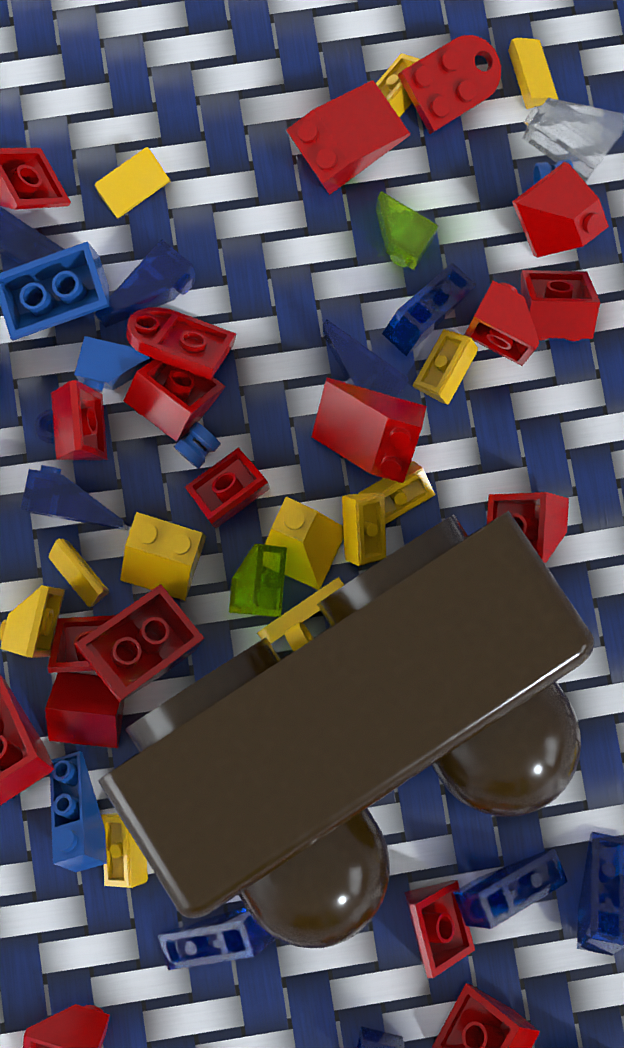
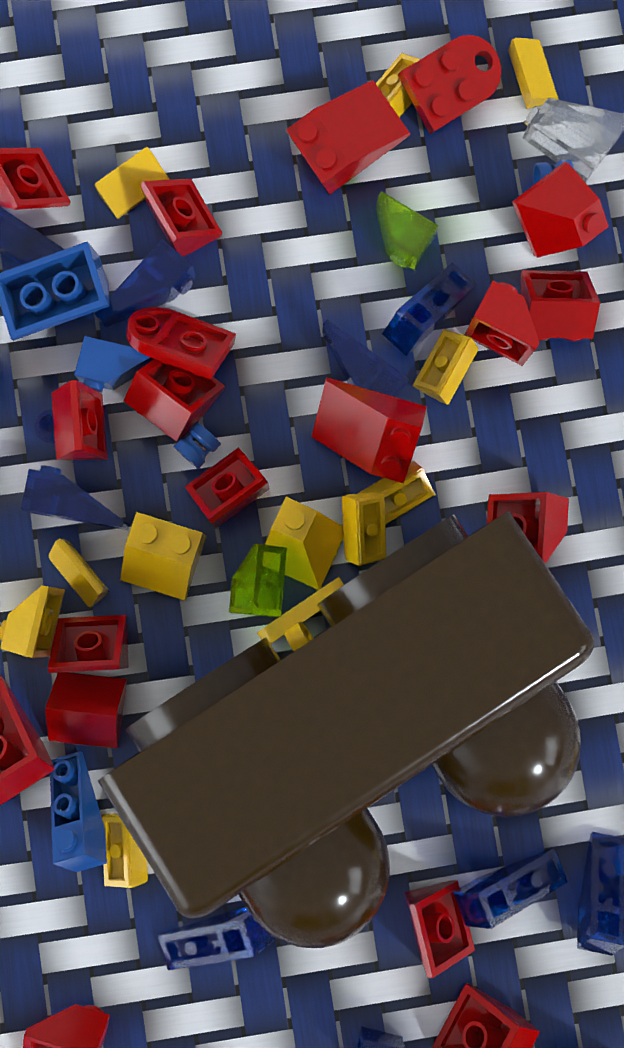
(140, 643): red slope -> none
(181, 214): none -> red slope

